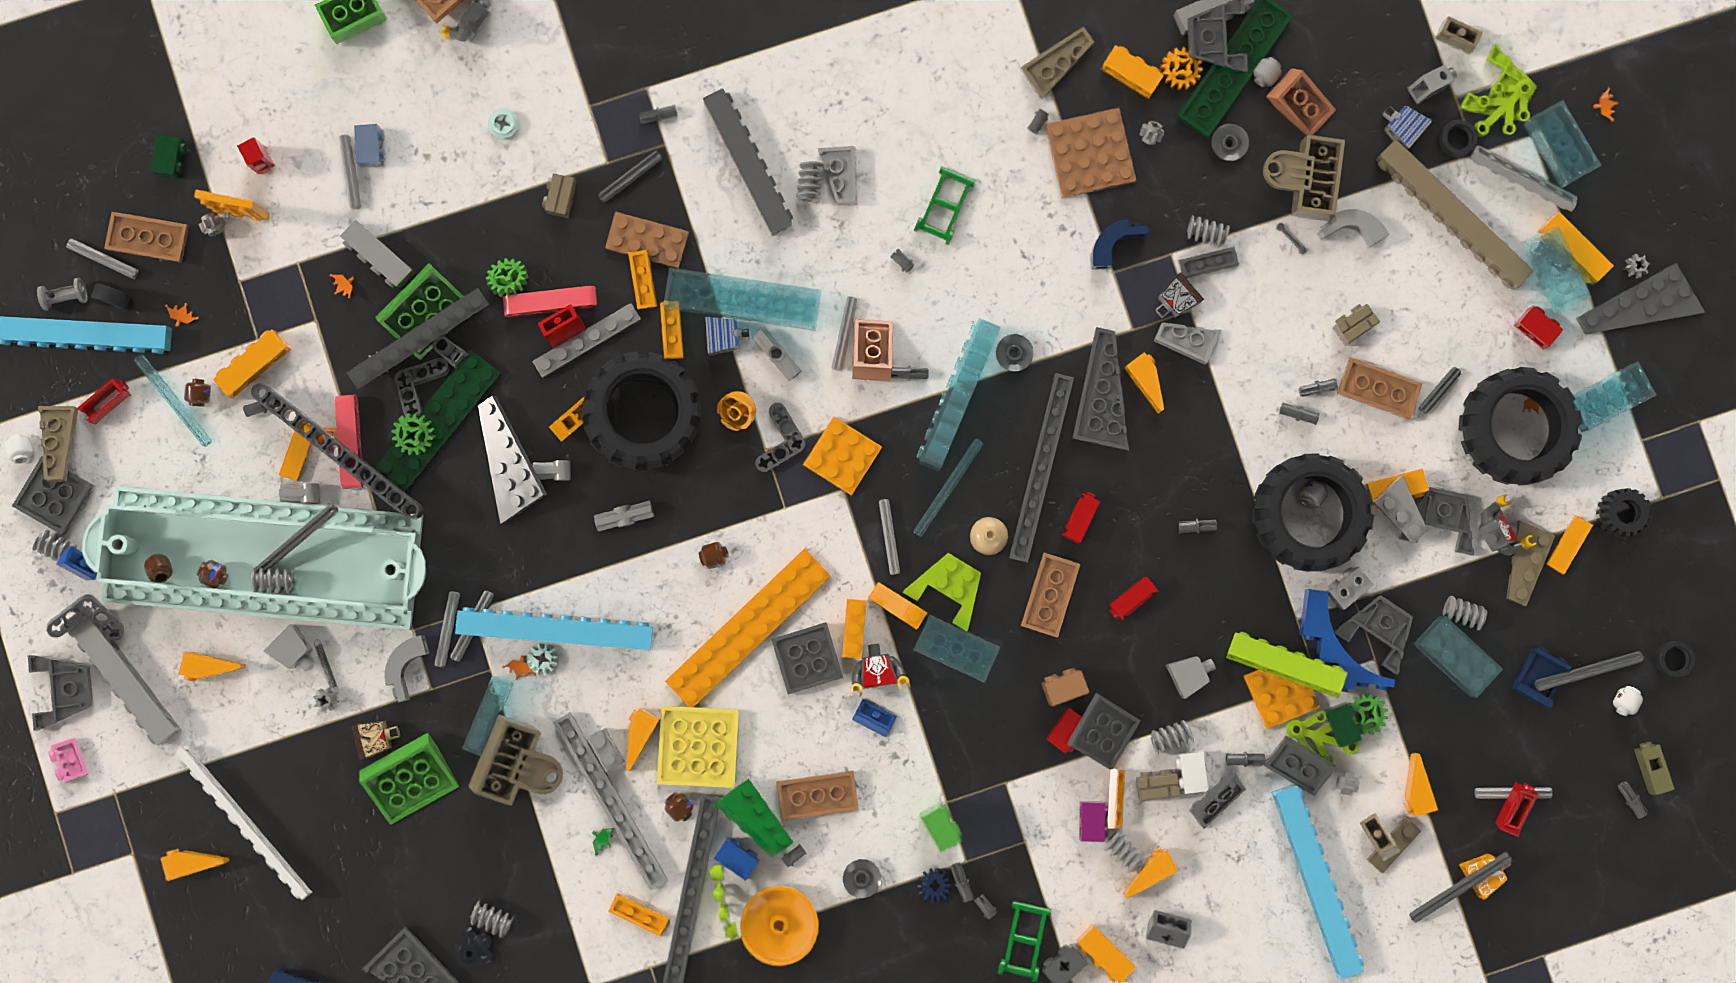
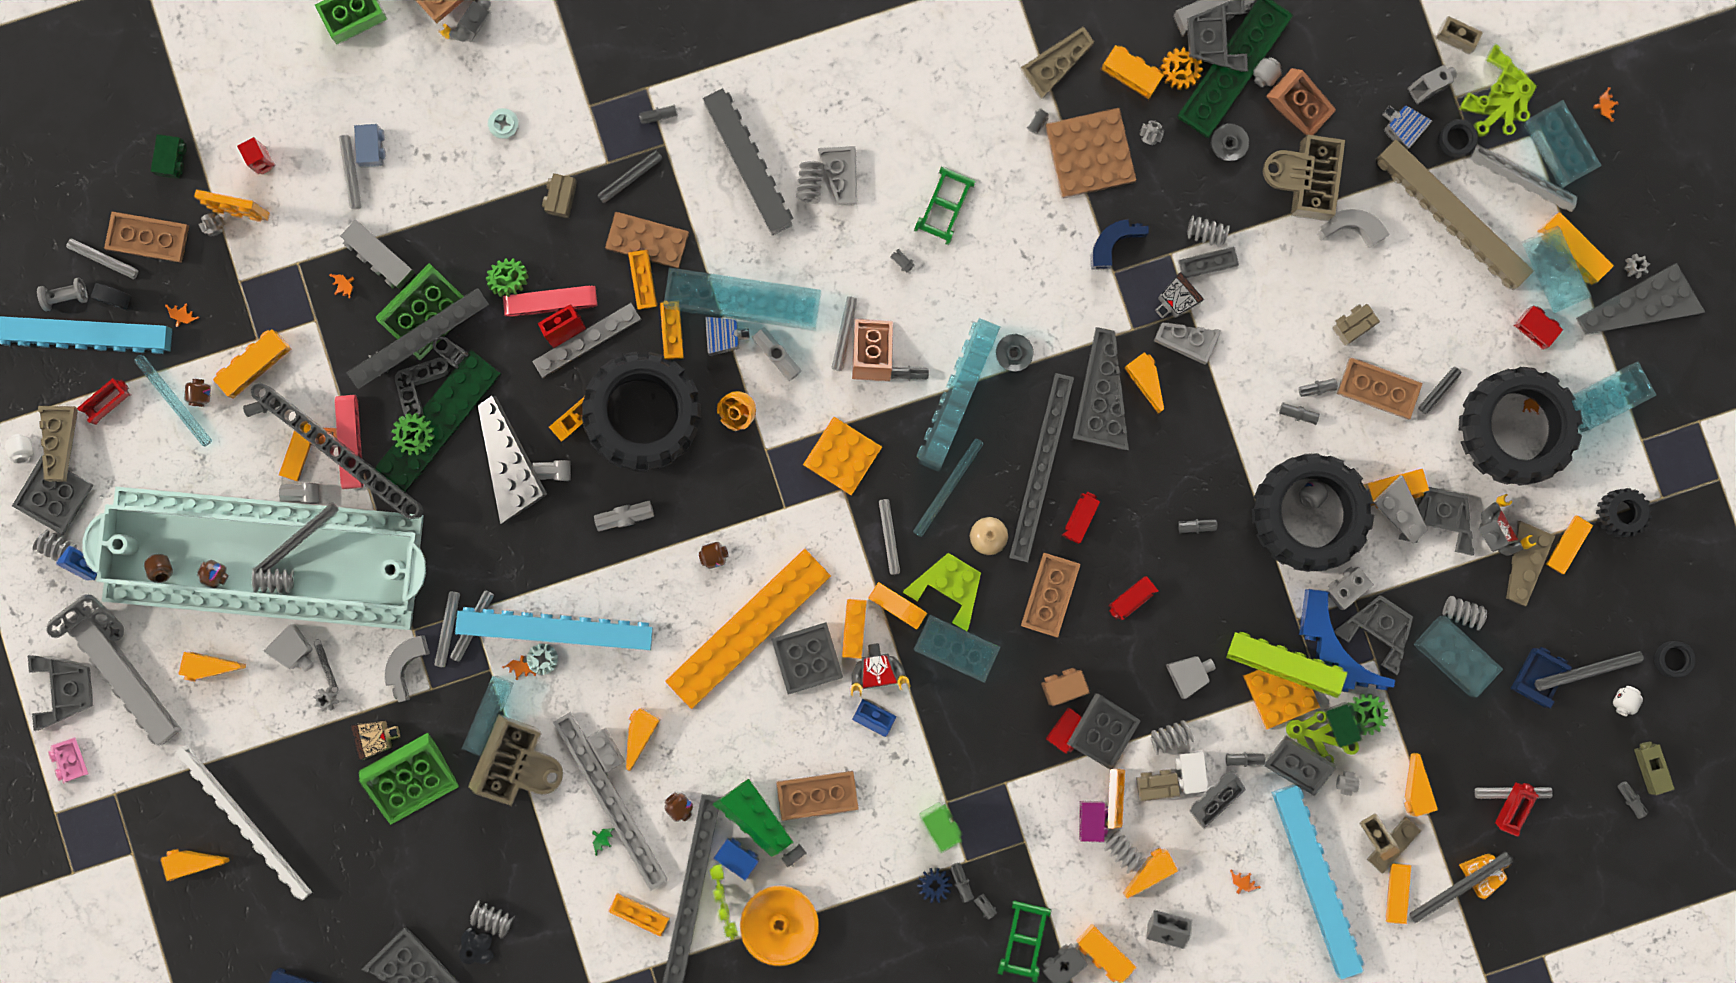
(698, 746): light yellow plate -> none
(786, 445): dark grey beam -> none
(859, 888): dark grey dish -> none
(1243, 883): none -> orange piece
(1280, 227): dark grey hinge -> none
(1398, 893): none -> light orange tile

